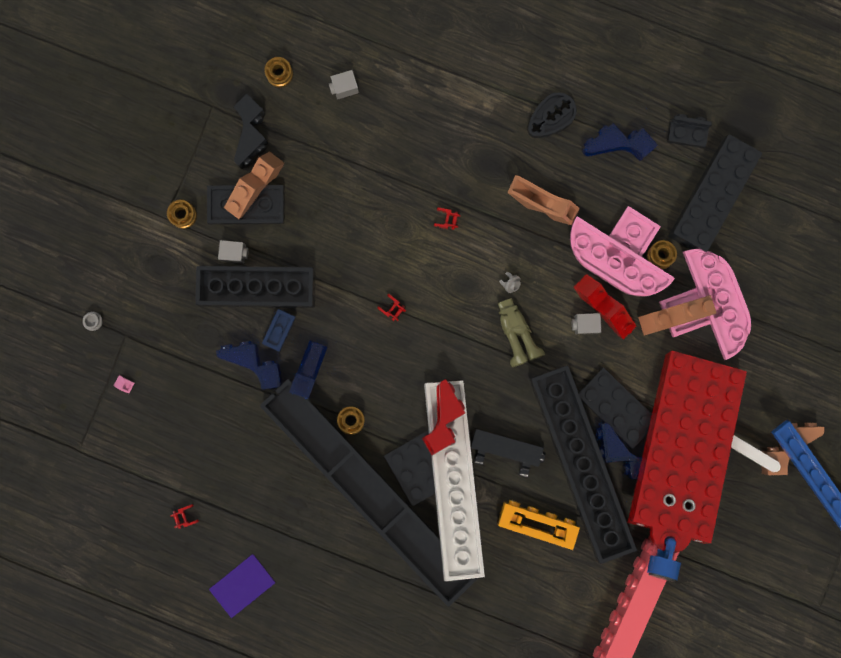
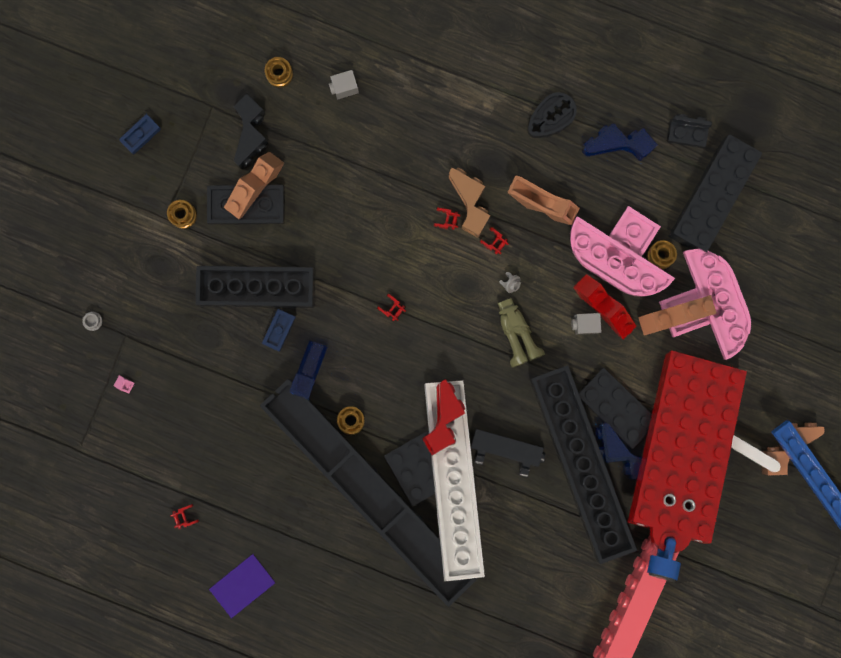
(139, 134): none -> dark blue plate
(232, 252): light grey brick -> none
(248, 356): clear blue arch -> none
(470, 192): none -> medium nougat arch
(491, 246): none -> red piece
(569, 533): light orange brick -> none

